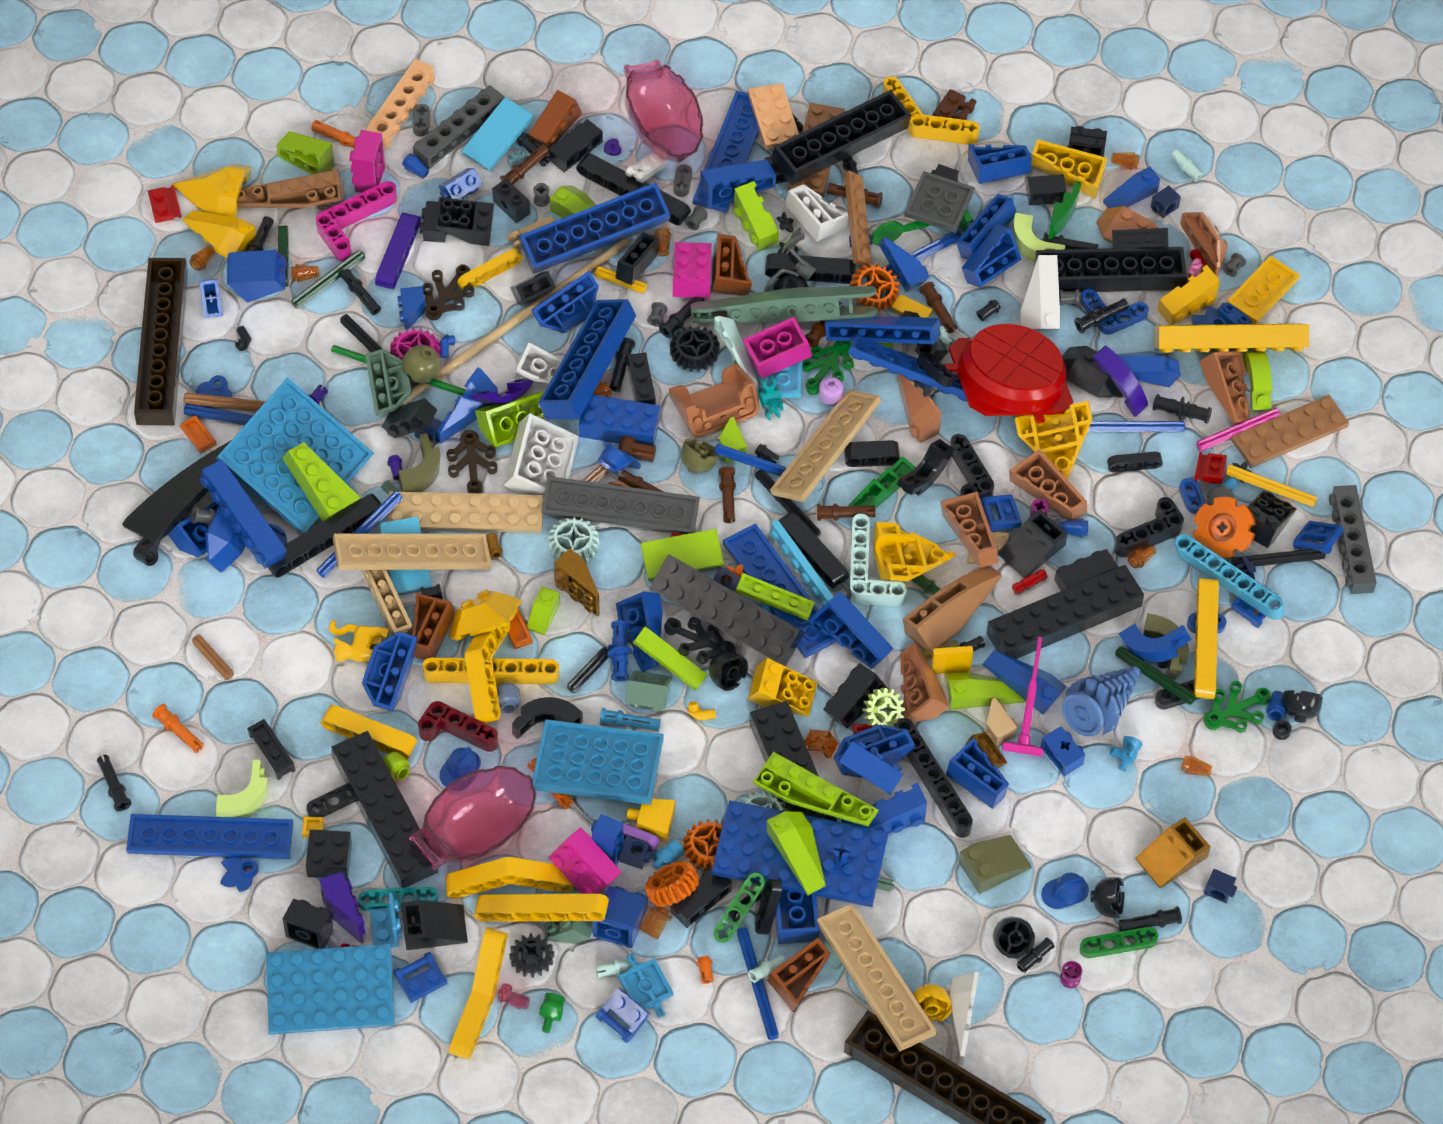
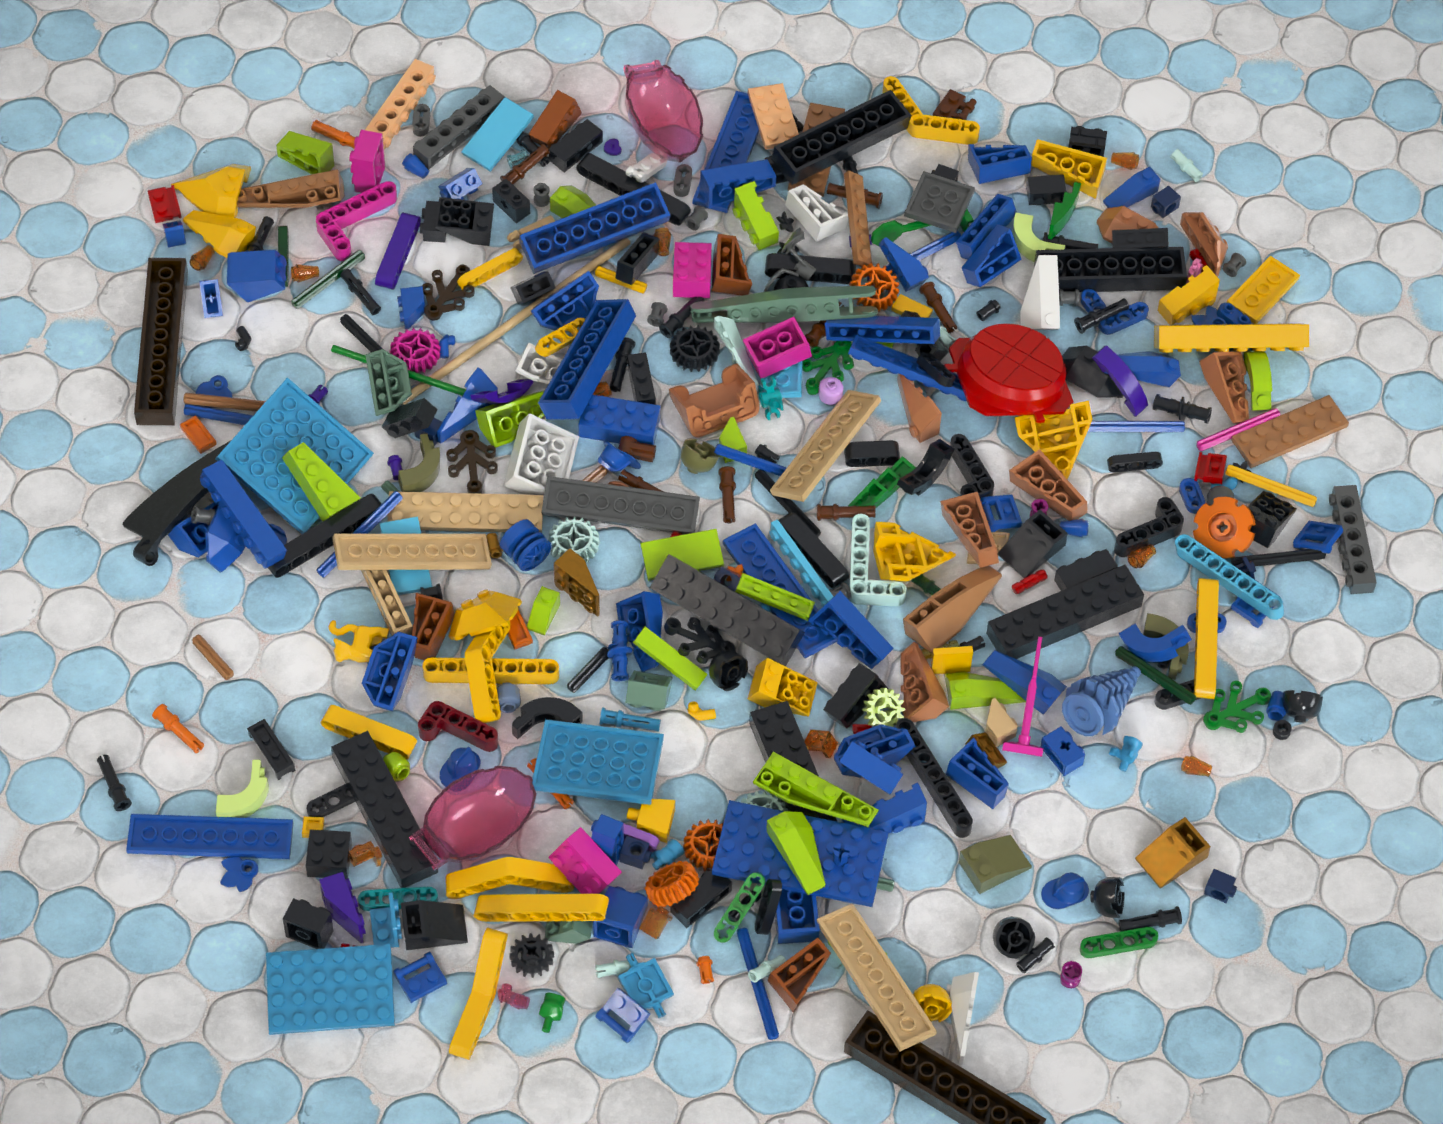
(174, 233): none -> blue slope
(364, 852): none -> clear orange bracket
(421, 363): olive cylinder -> none
(525, 545): none -> blue wheel
(561, 335): none -> yellow beam

